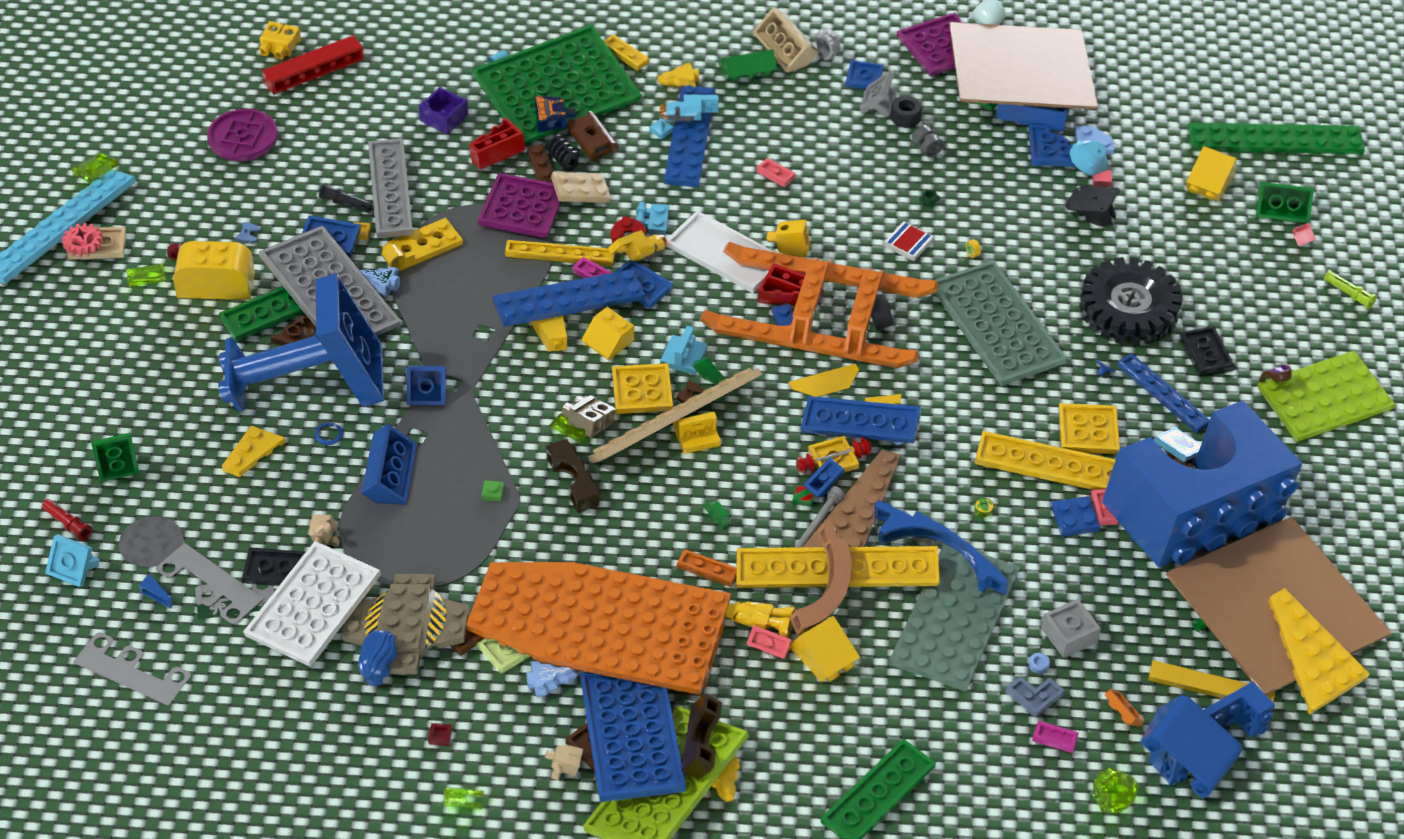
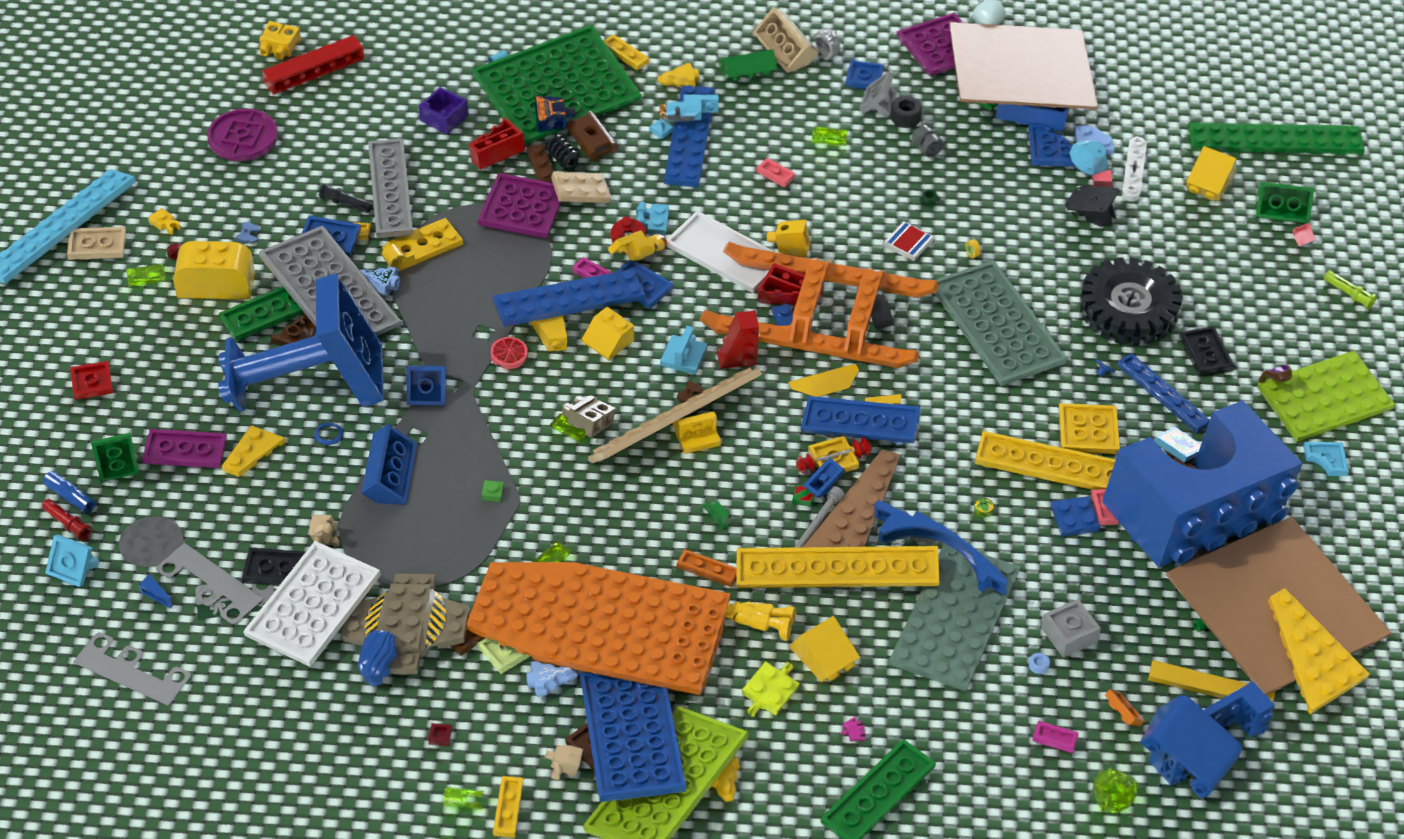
(69, 492): none -> blue axle
(82, 240): coral gear -> none
(91, 380): none -> red plate
(94, 167): clear neon green piece -> none
(163, 219): none -> yellow plate
(184, 448): none -> magenta plate
(508, 807): none -> yellow plate
(509, 352): none -> tile
(555, 553): none -> clear neon green tile
(557, 252): yellow tile -> none
(564, 458): dark brown arch -> none
(642, 388): yellow plate -> none
(703, 717): dark brown arch -> none
(708, 370): green tile -> none
(741, 342): none -> red wedge
(769, 642): coral plate -> none
(770, 688): none -> neon yellow plate
(829, 136): none -> clear neon green tile
(837, 585): nougat arch -> none
(854, 730): none -> dark pink piece
(1033, 699): sand blue plate -> none
(1133, 180): none -> white piece
(1327, 455): none -> medium azure tile

